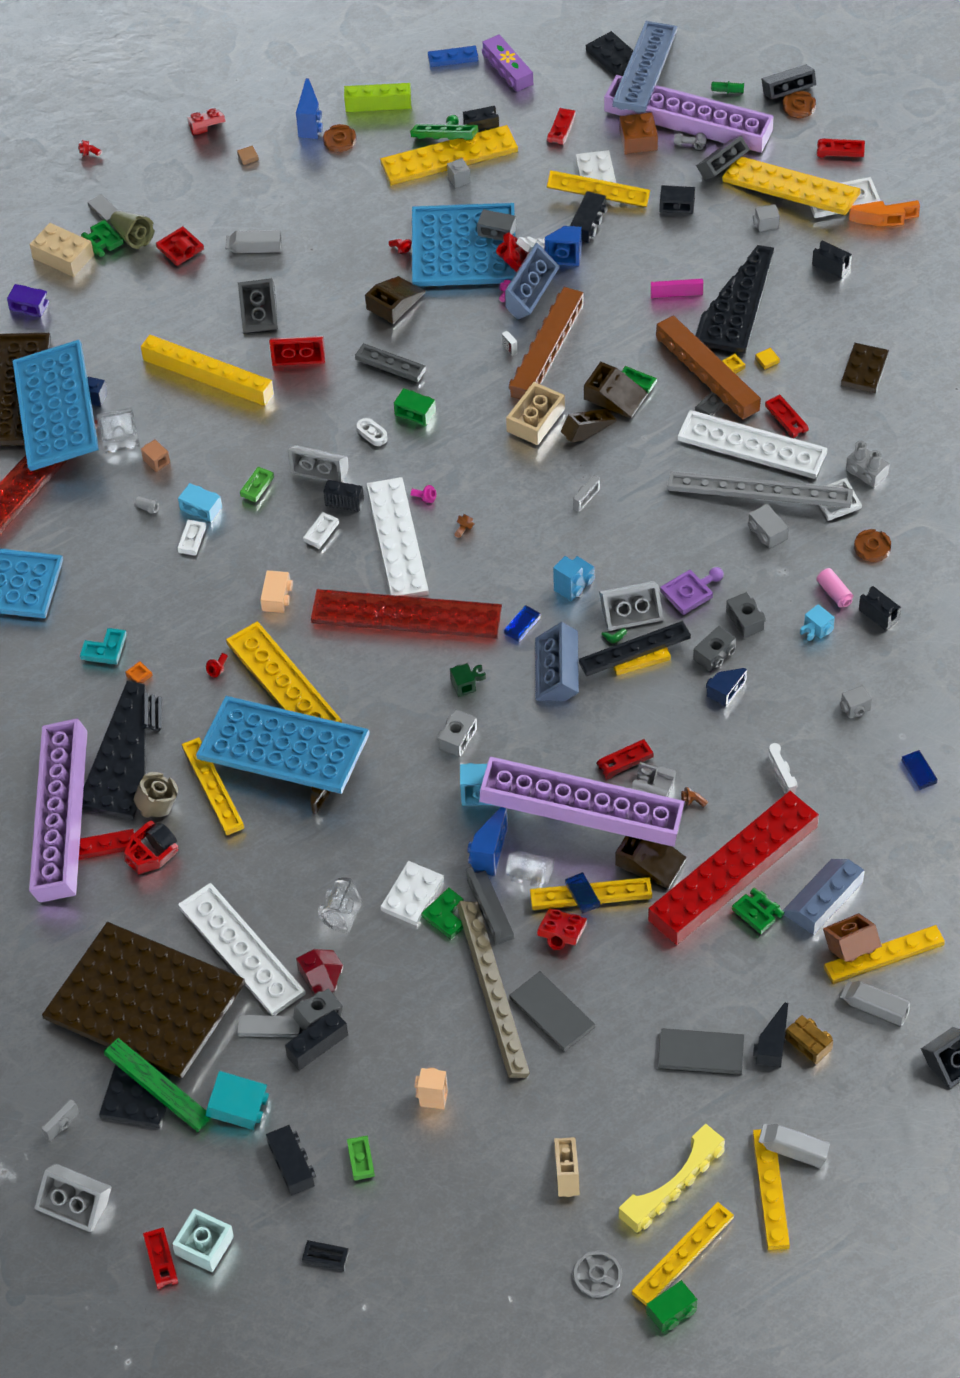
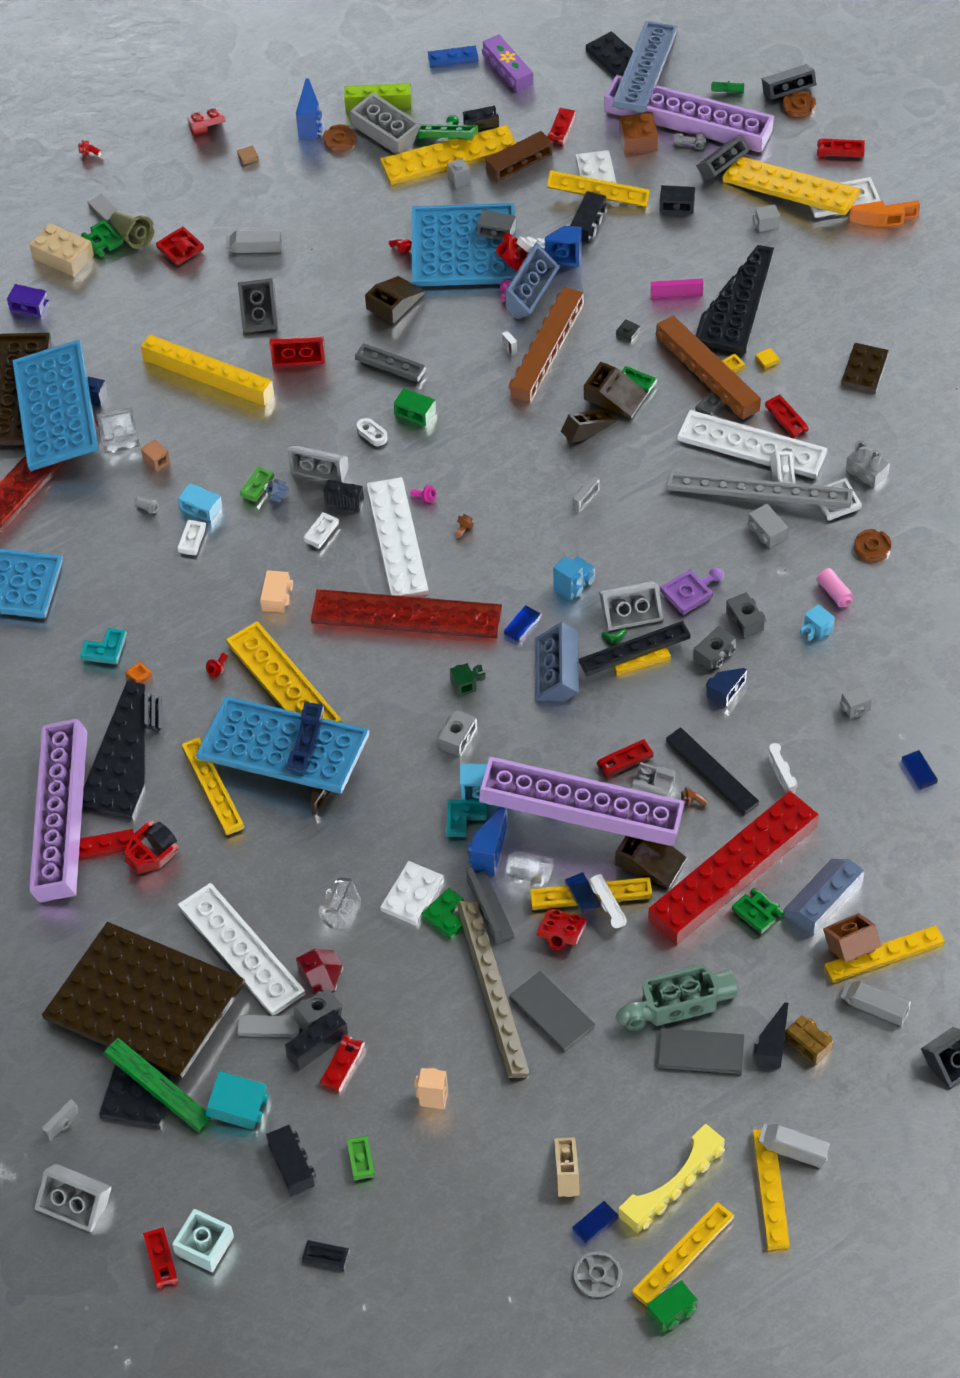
(155, 795): dark tan brick -> none
(277, 490): none -> sand blue gear
(307, 737): none -> dark blue slope
(342, 1063): none -> red plate
(385, 123): none -> light grey slope
(460, 811): none -> teal plate
(519, 156): none -> reddish brown brick
(535, 413): tan brick -> none
(595, 1222): none -> clear blue tile
(608, 901): none -> white plate
(628, 330): none -> pearl dark grey plate
(678, 997): none -> sand green brick
(712, 771): none -> black tile
(782, 466): none -> white slope
(832, 259): black brick -> none
(880, 608): black brick -> none

